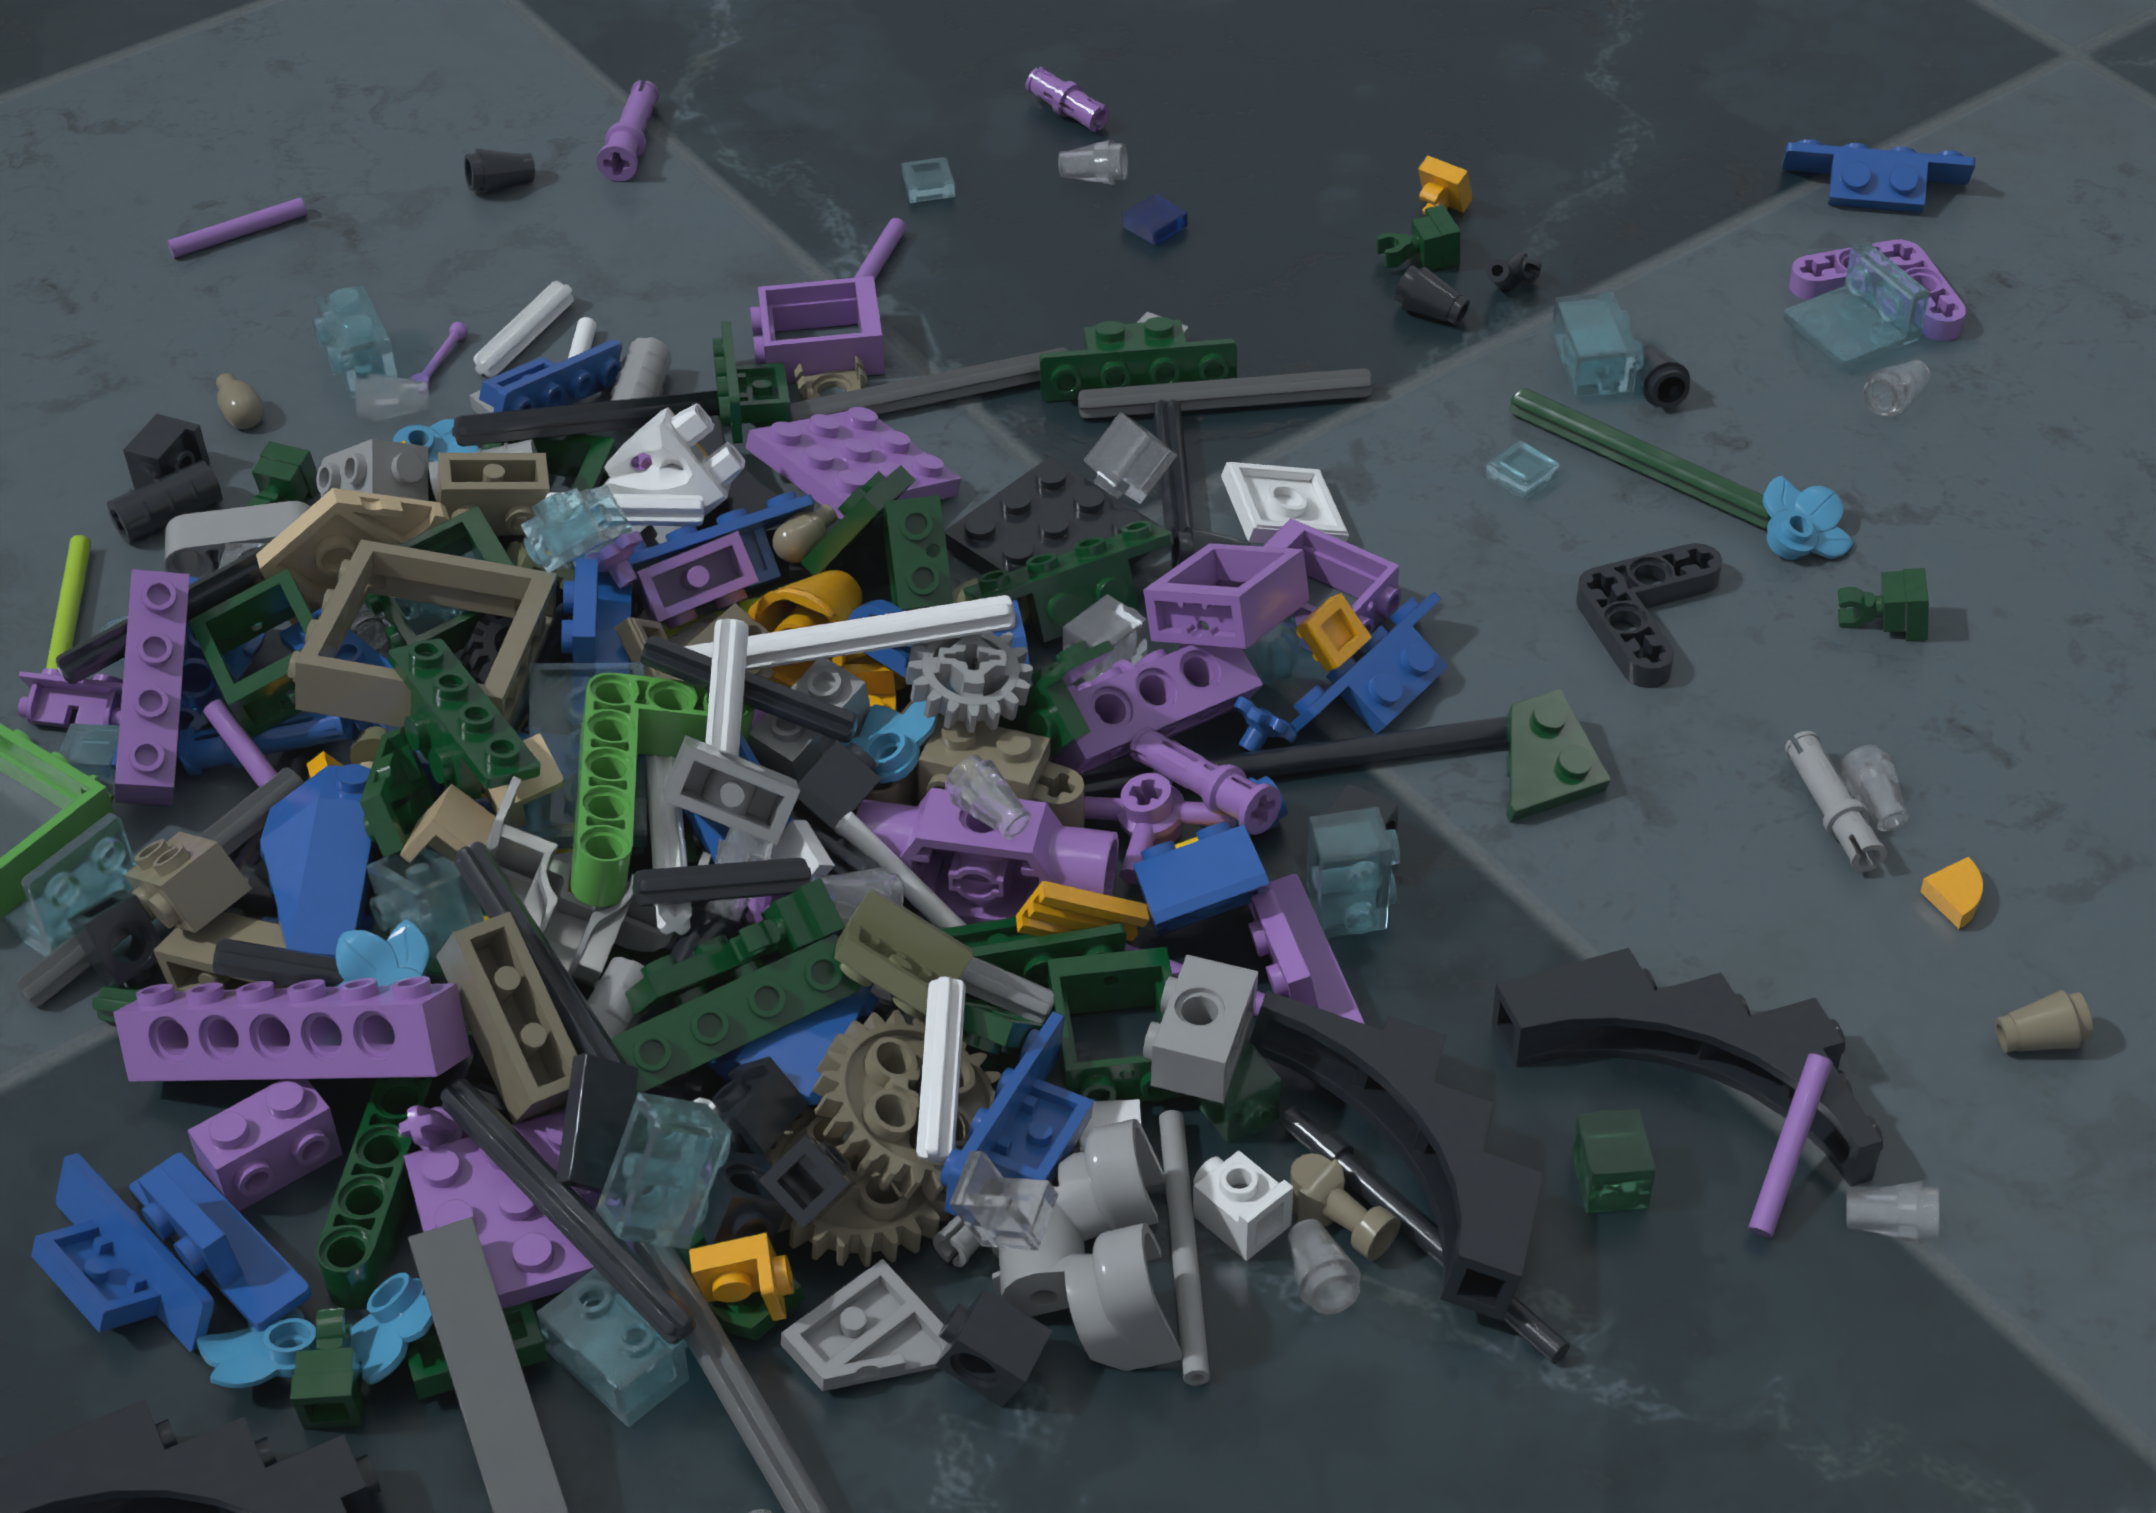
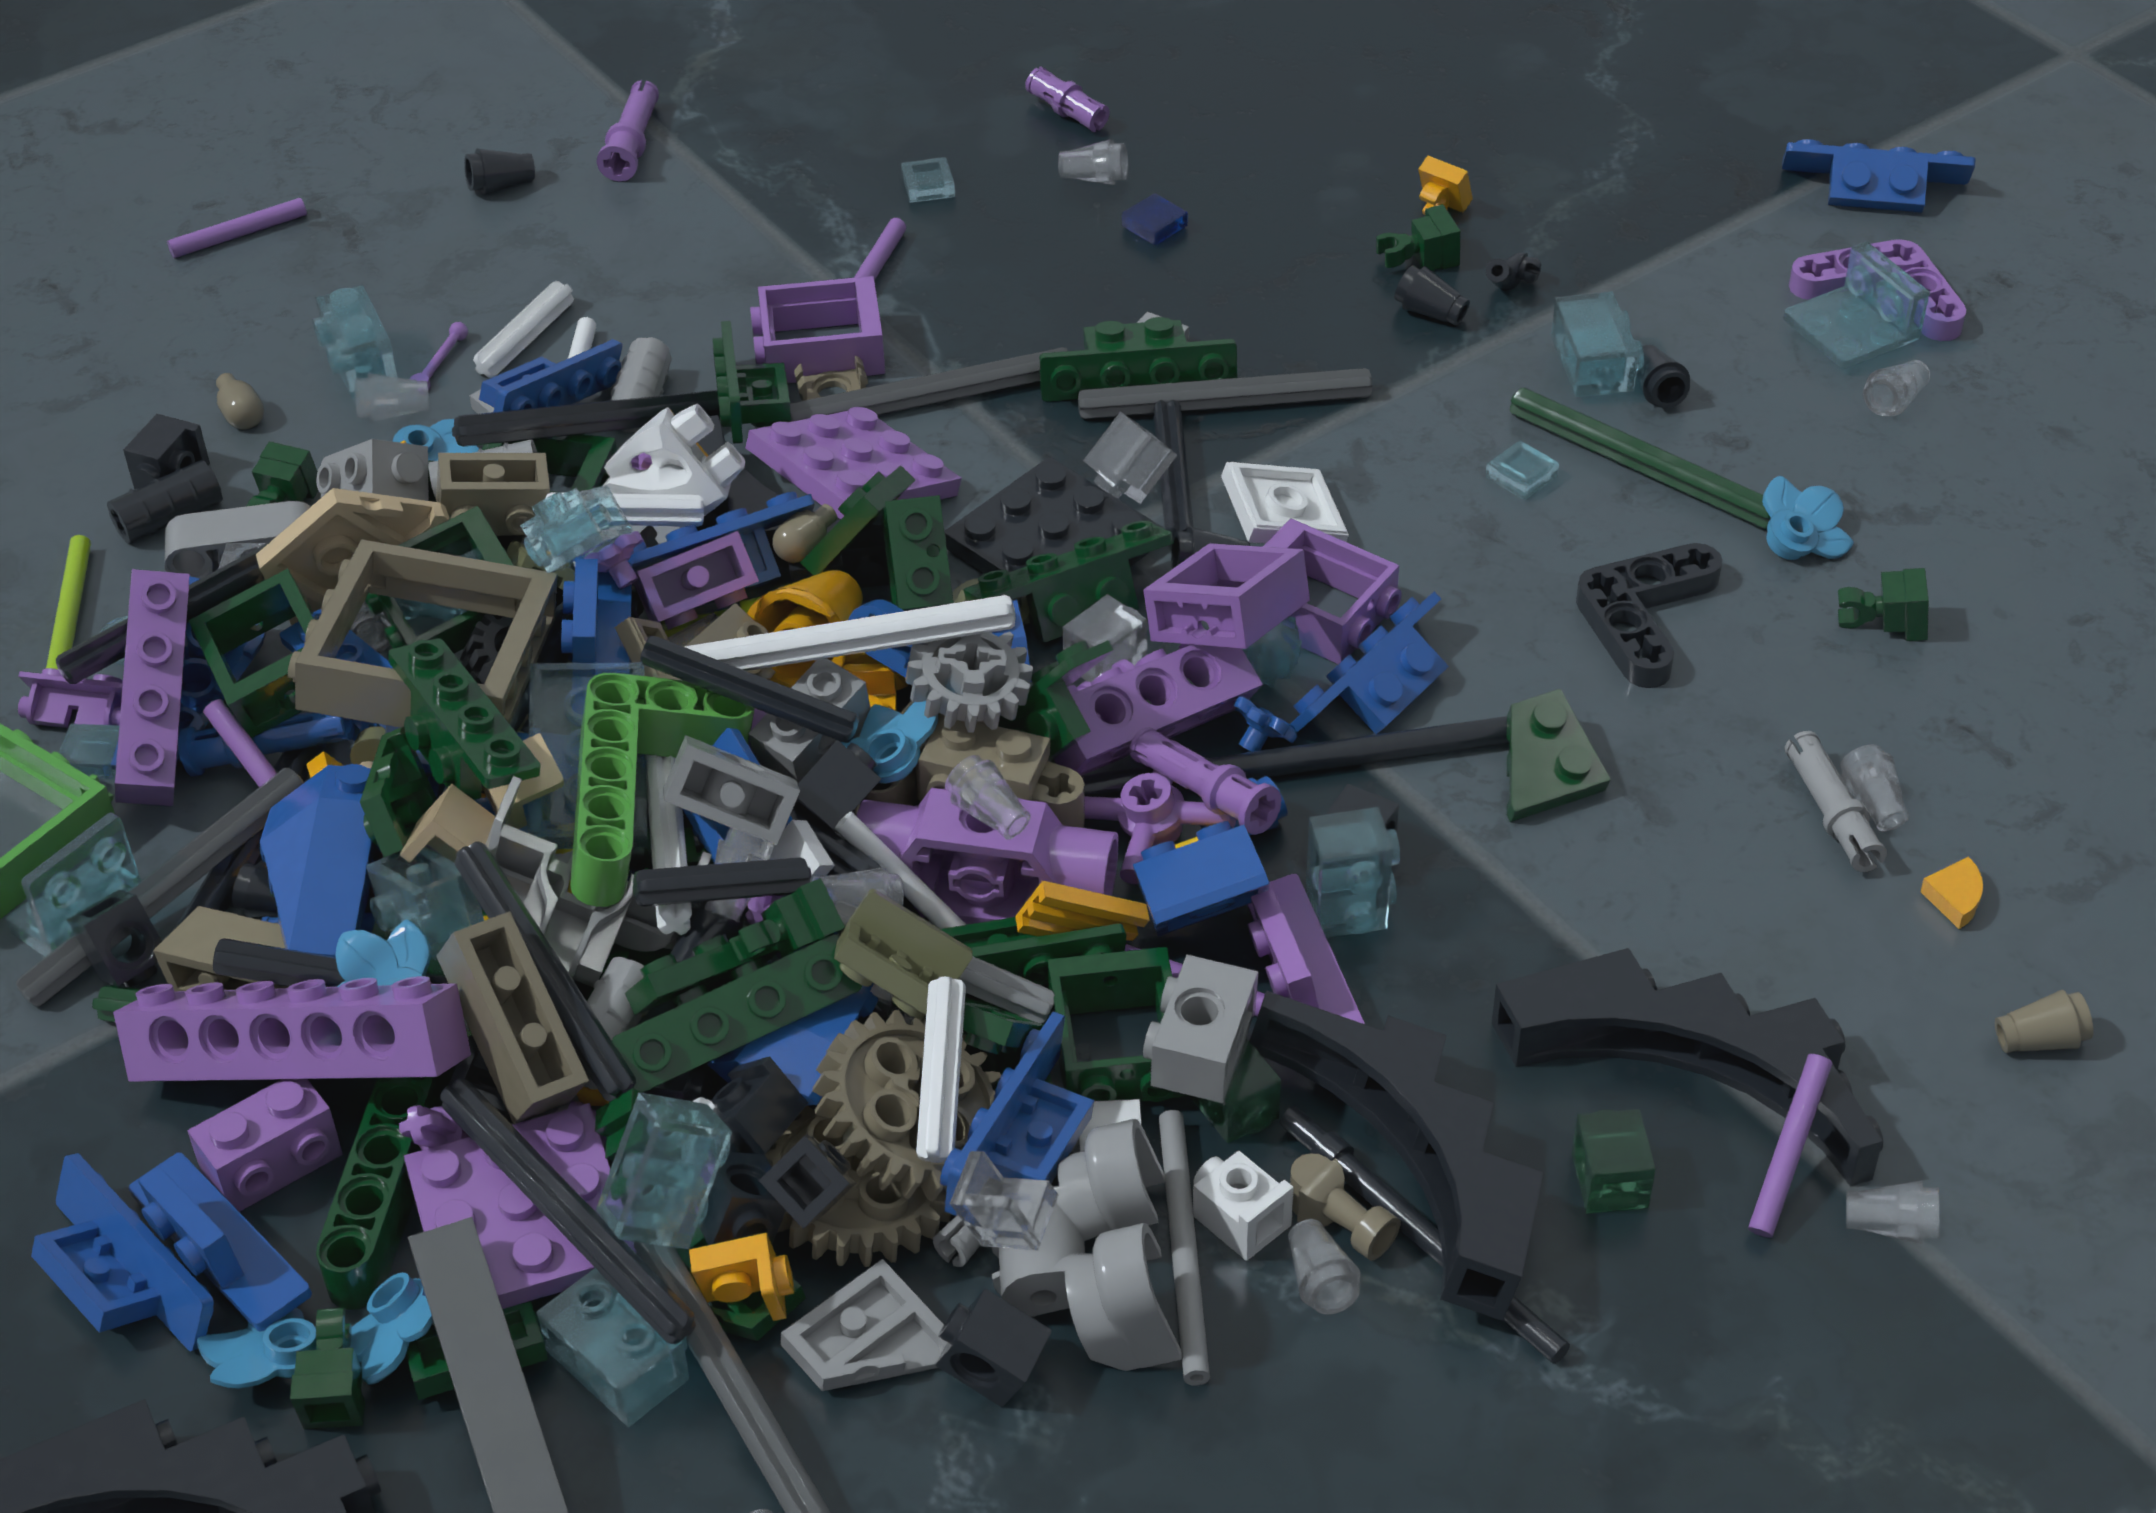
(186, 881): dark tan brick -> none
(595, 1120): black tile -> none
(727, 685): white axle -> none
(1333, 632): light orange tile -> none

